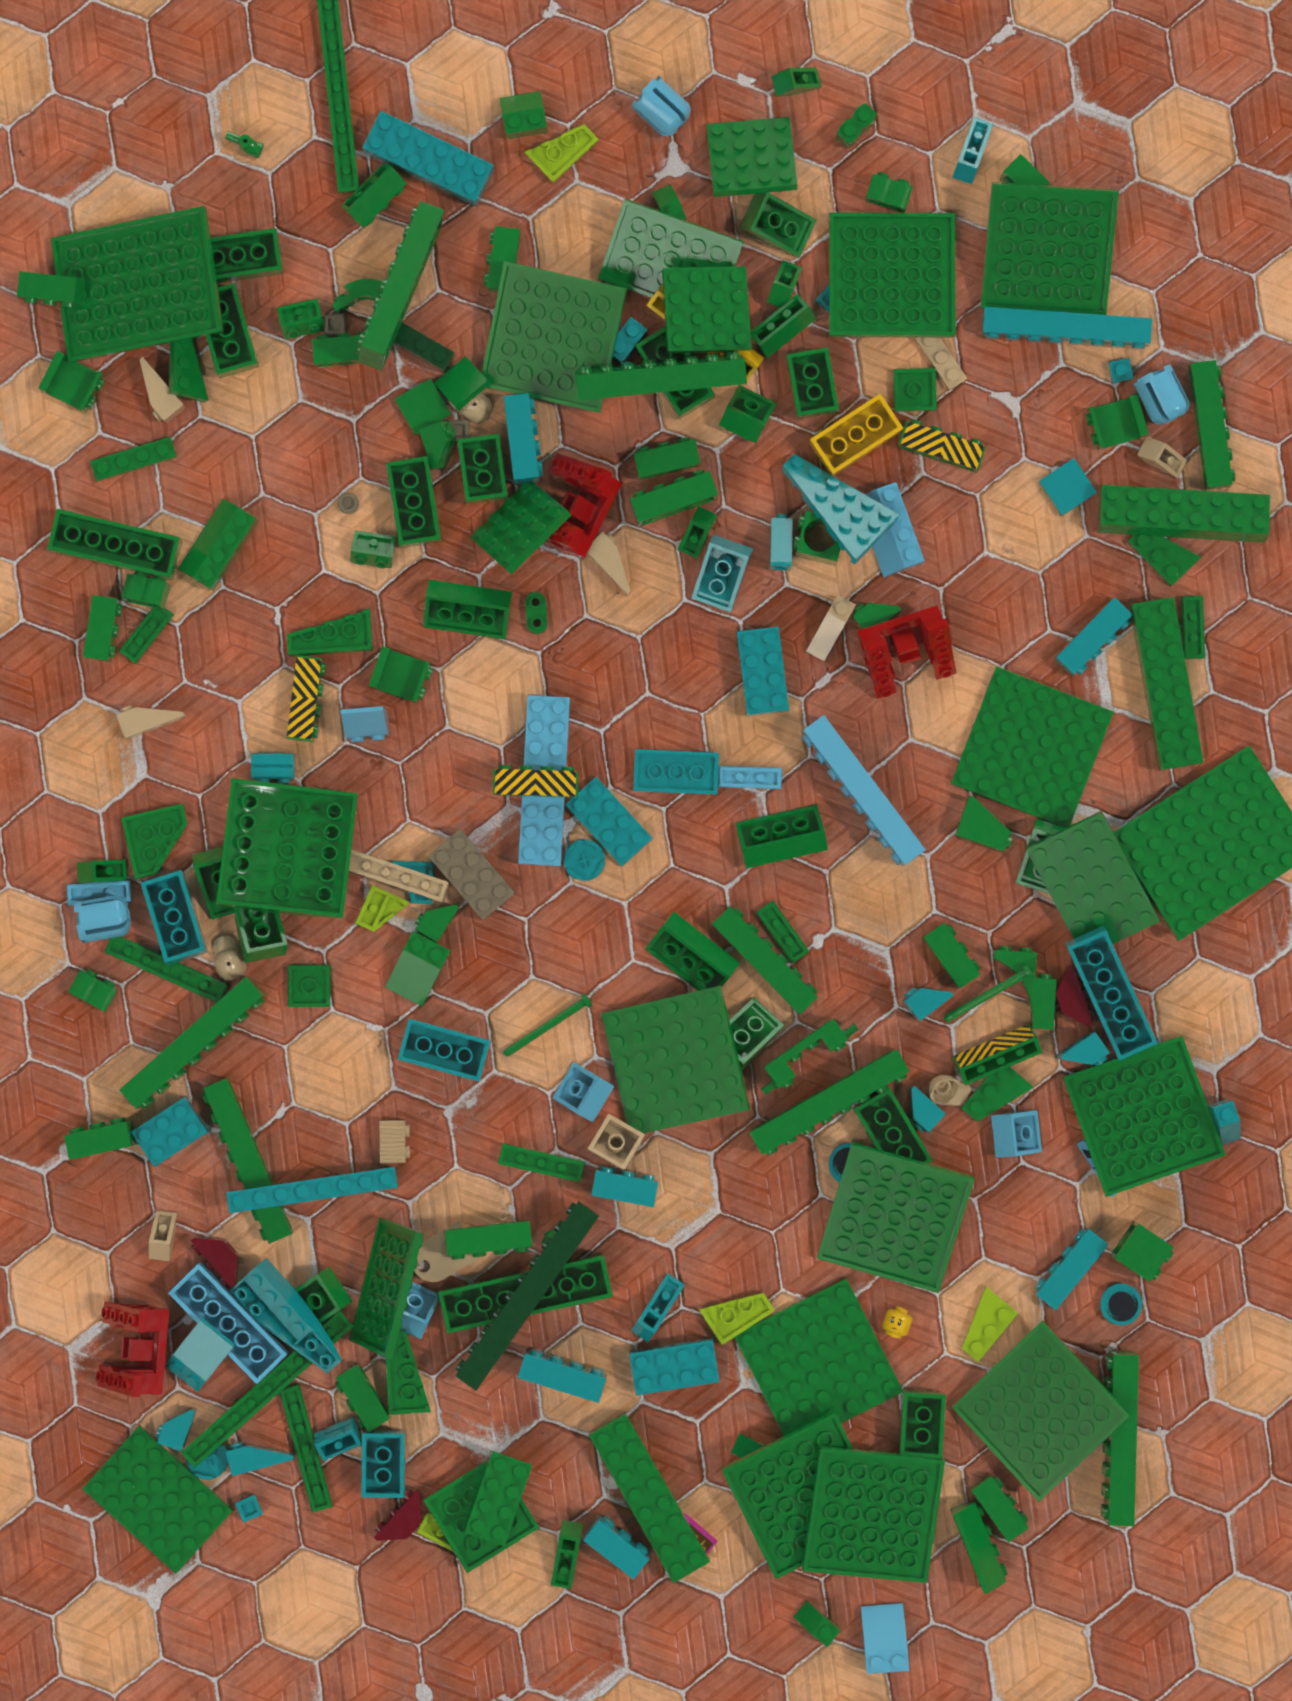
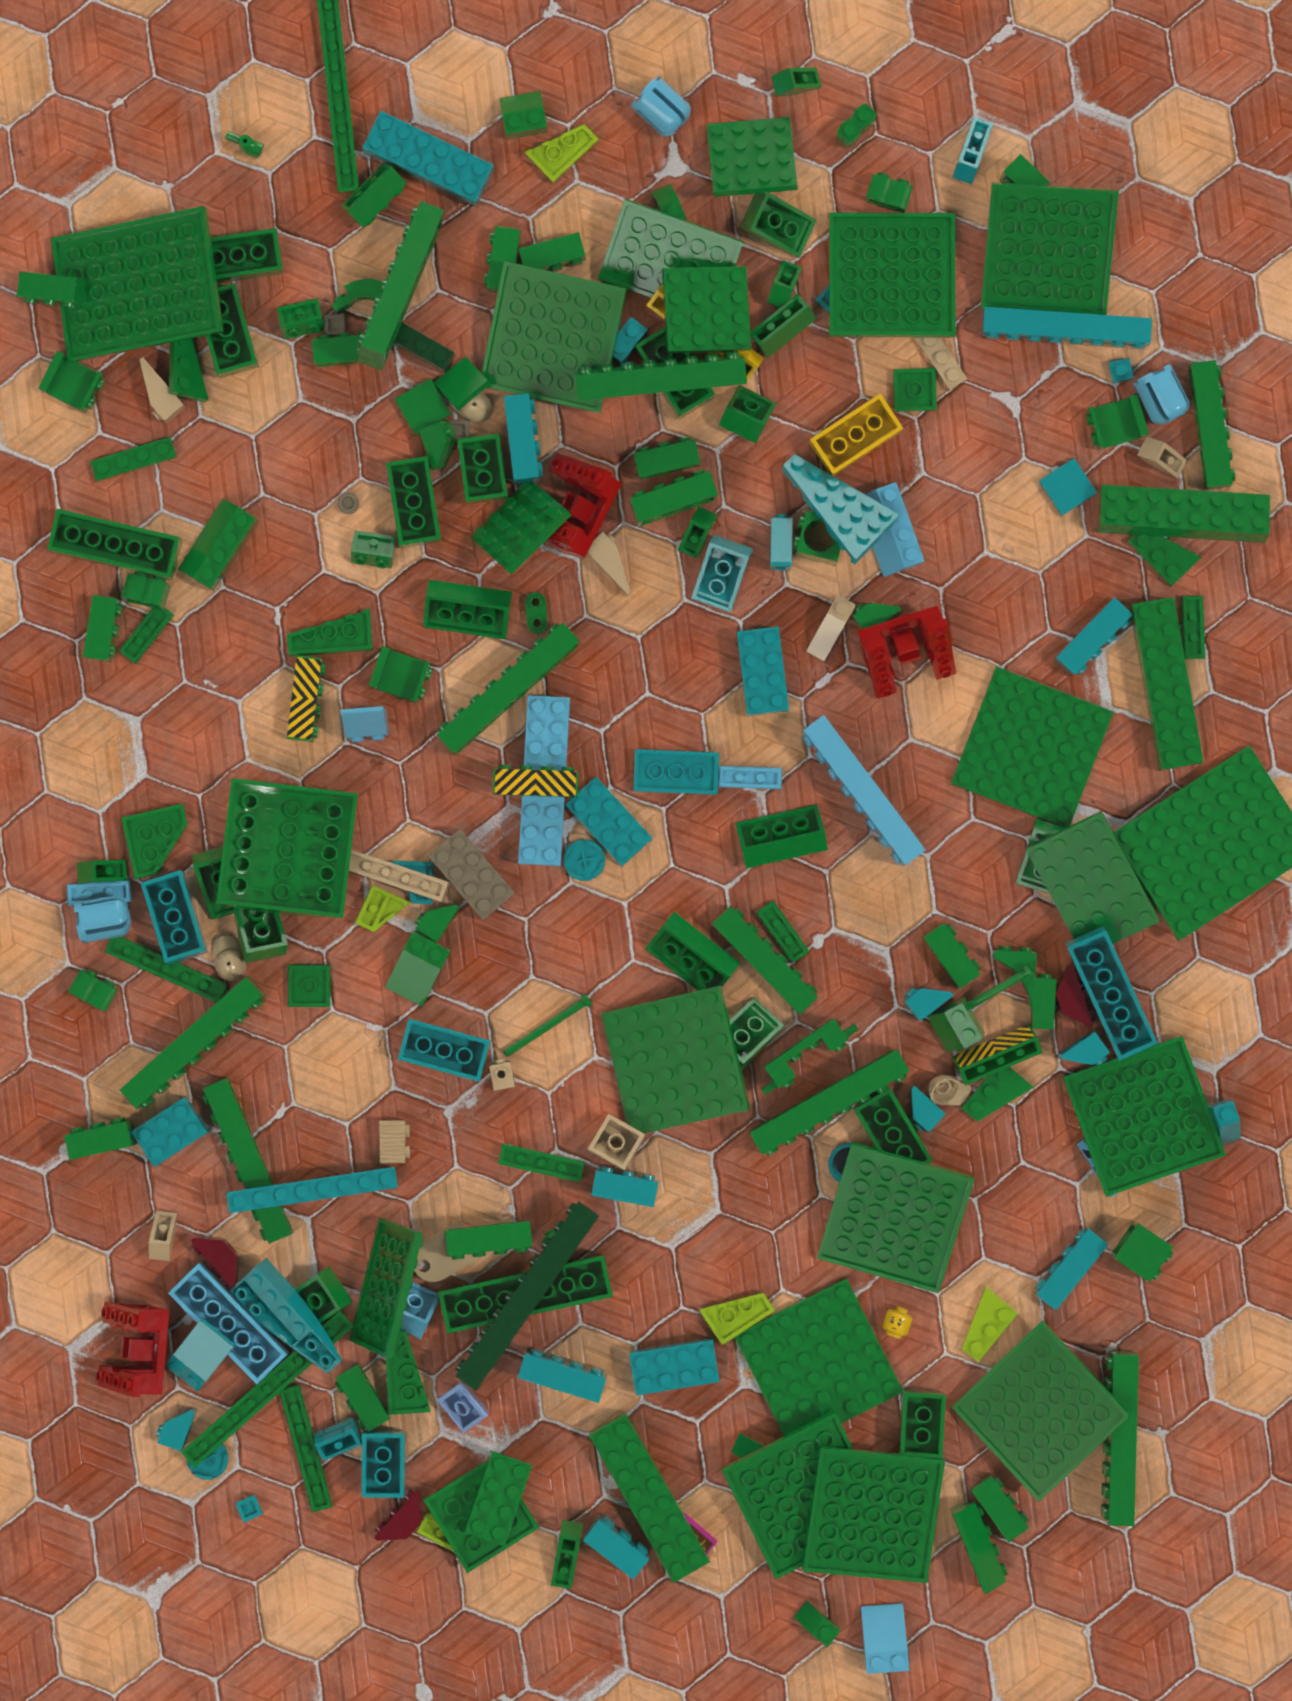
(142, 720): tan slope -> none
(157, 1499): green plate -> none
(253, 1457): teal slope -> none
(273, 766): teal brick -> none
(463, 1406): none -> light blue slope
(502, 1074): none -> tan brick
(508, 689): none -> green brick
(554, 253): none -> green brick
(583, 1092): medium azure slope -> none
(657, 1307): teal slope -> none
(812, 383): green brick -> none
(942, 446): brick -> none
(956, 1025): none -> green slope
(982, 827): green slope -> none
(1016, 1133): medium azure slope -> none
(1121, 1304): tile -> none

